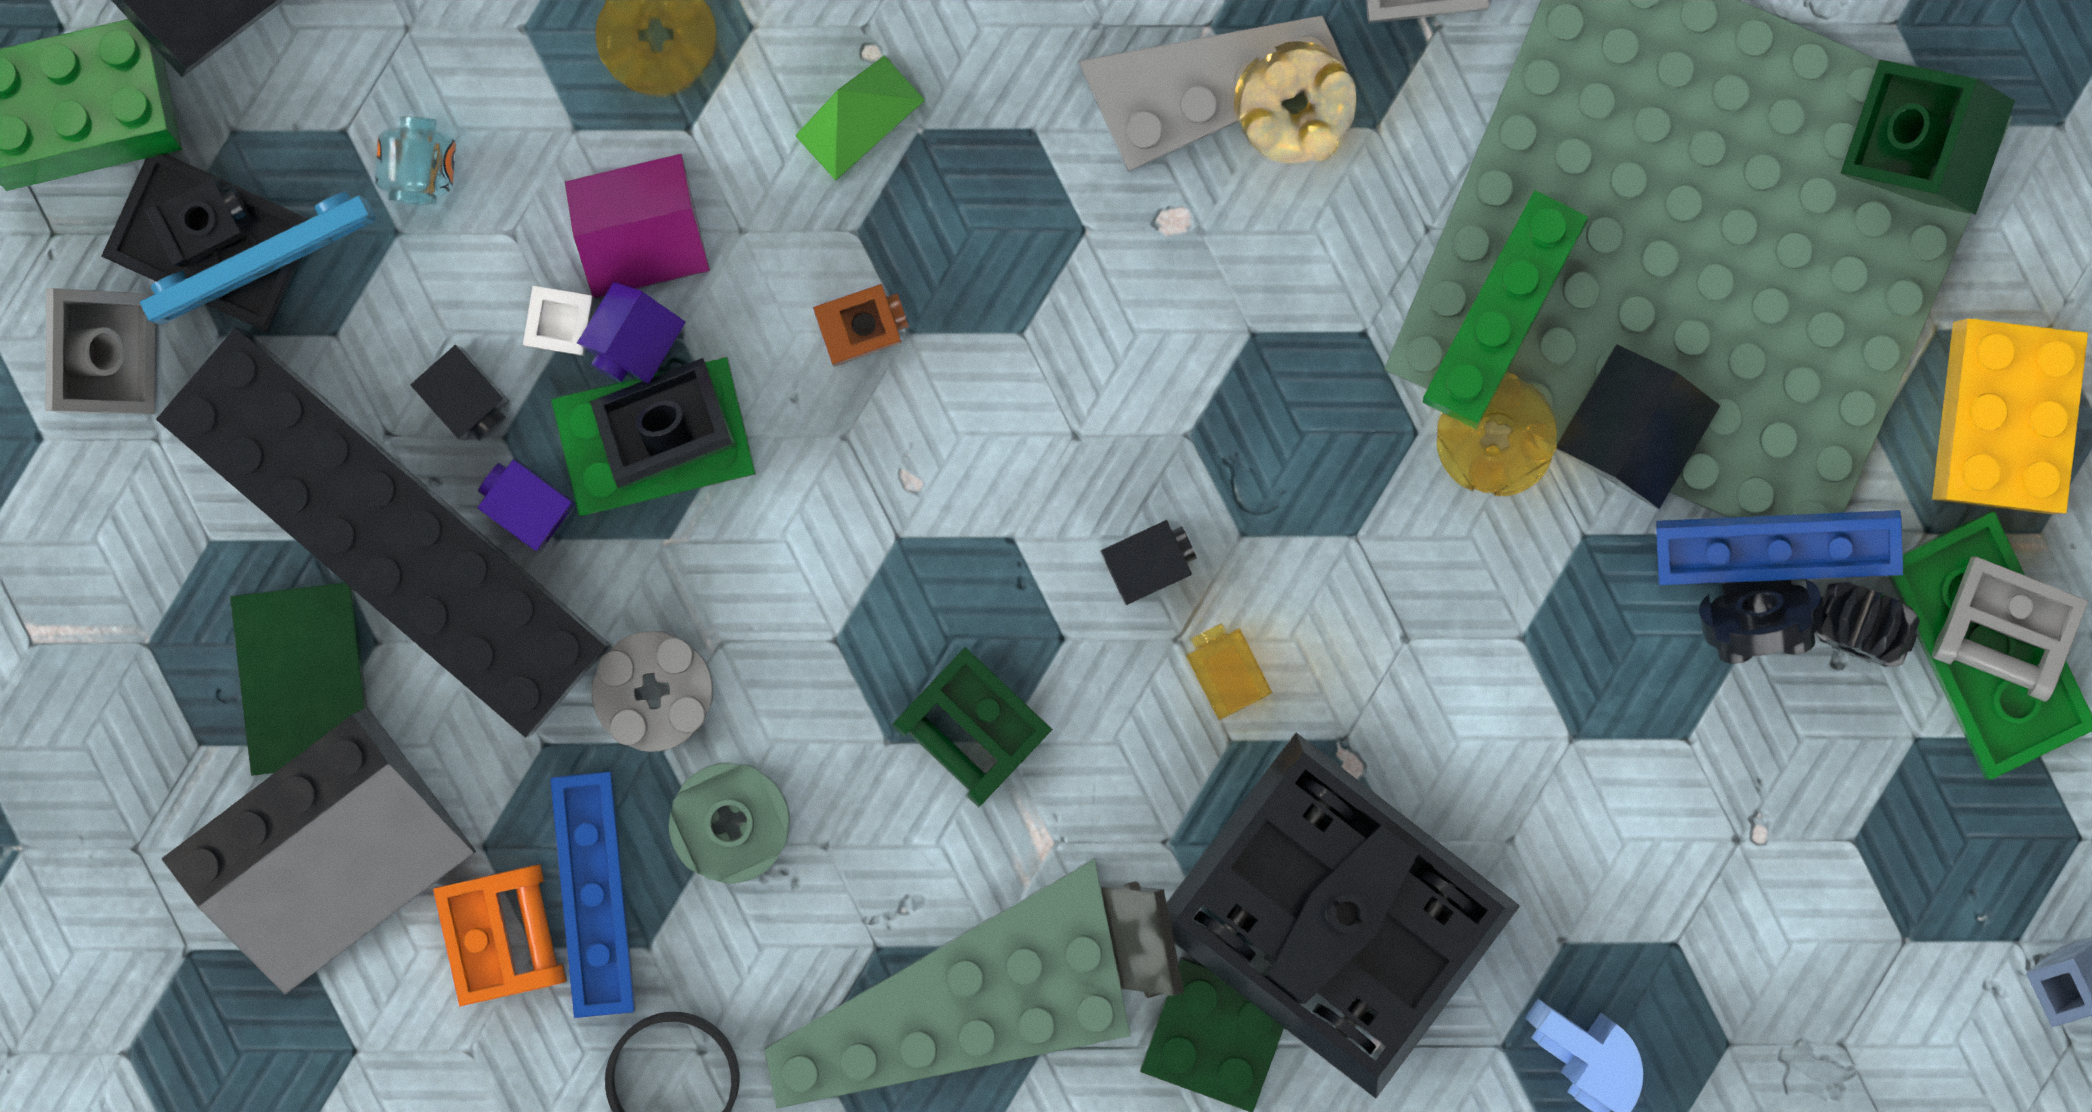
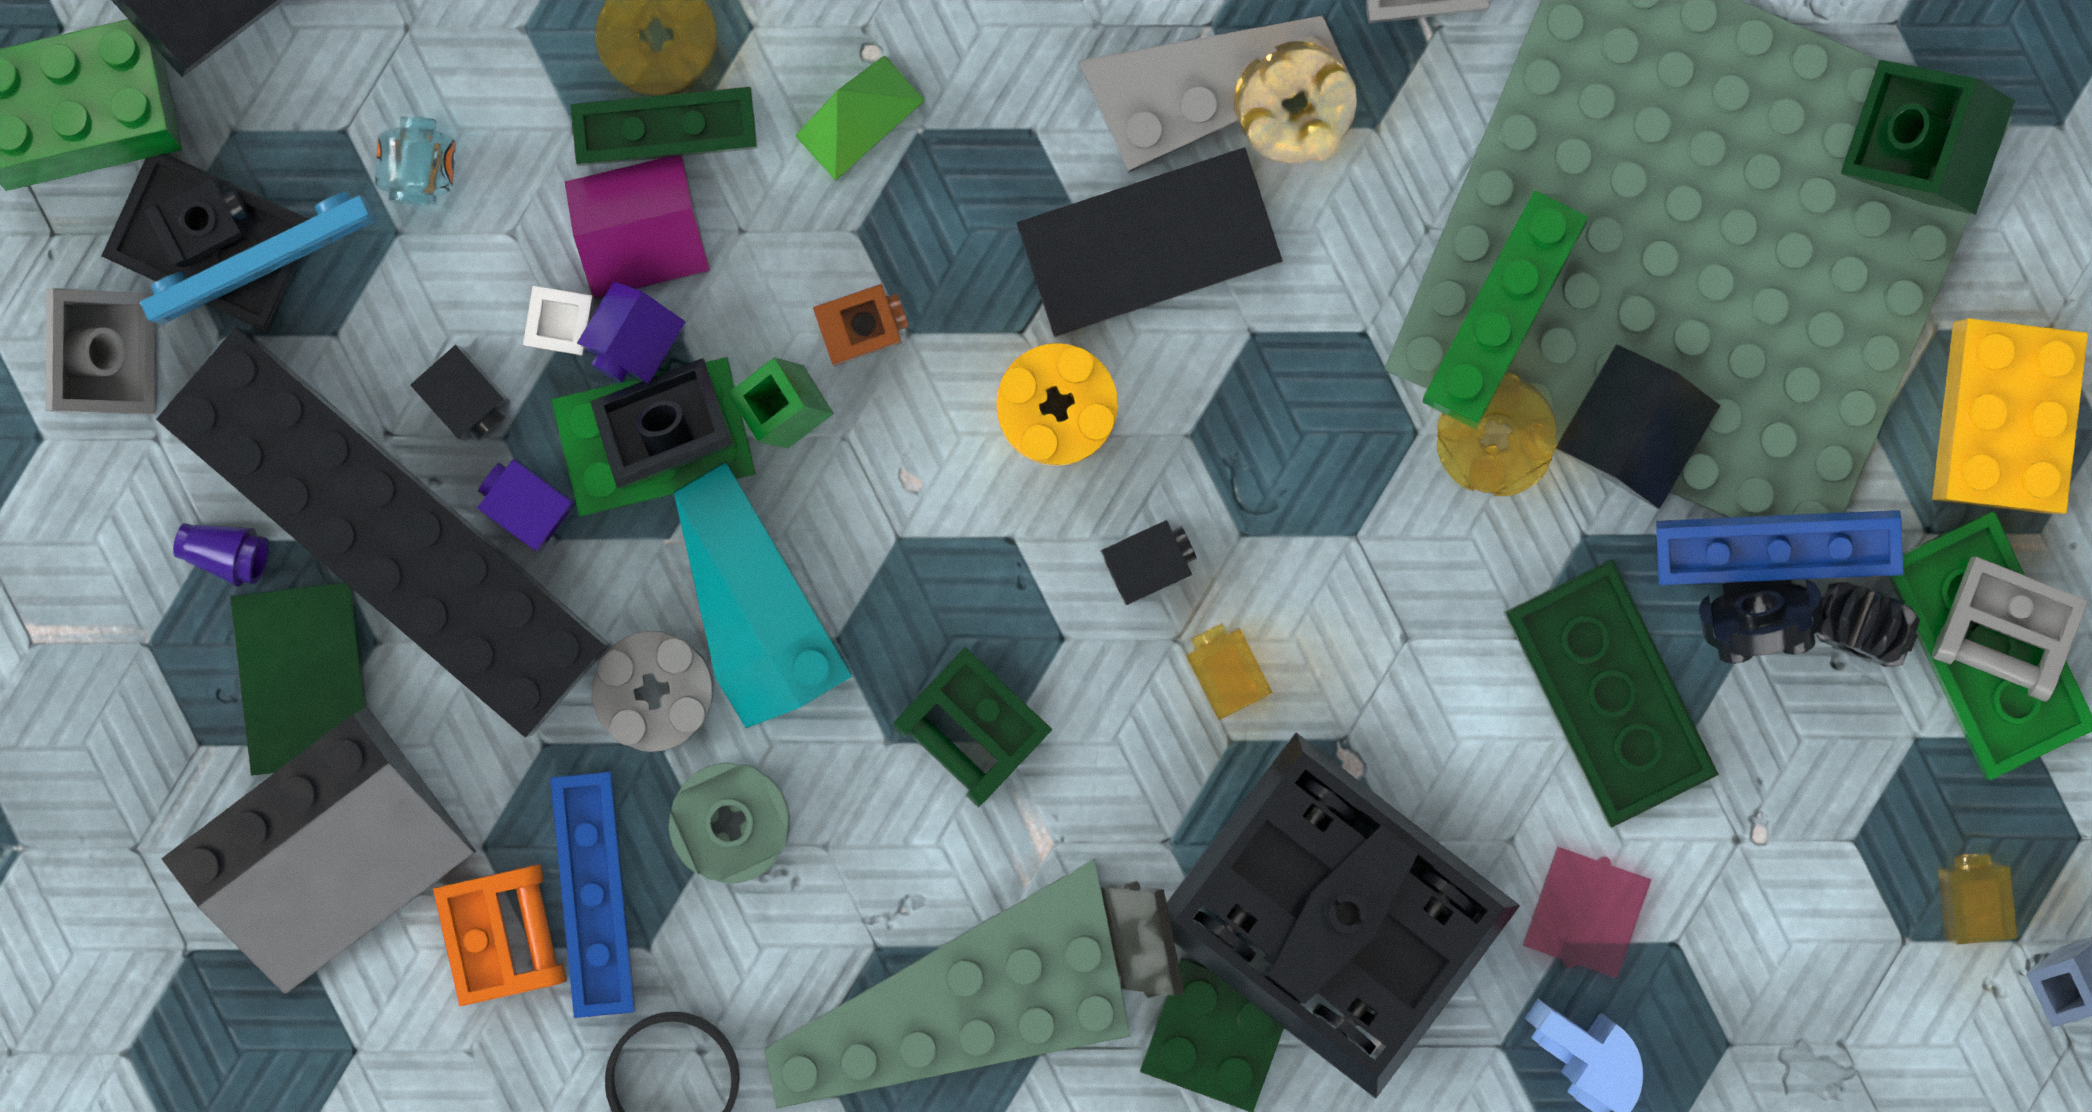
(224, 551): none -> dark purple cone
(663, 126): none -> dark green plate
(756, 617): none -> teal wedge
(780, 403): none -> green brick
(1072, 373): none -> yellow brick
(1149, 242): none -> black tile
(1586, 912): none -> clear pink piece
(1611, 693): none -> dark green tile
(1977, 900): none -> clear yellow brick

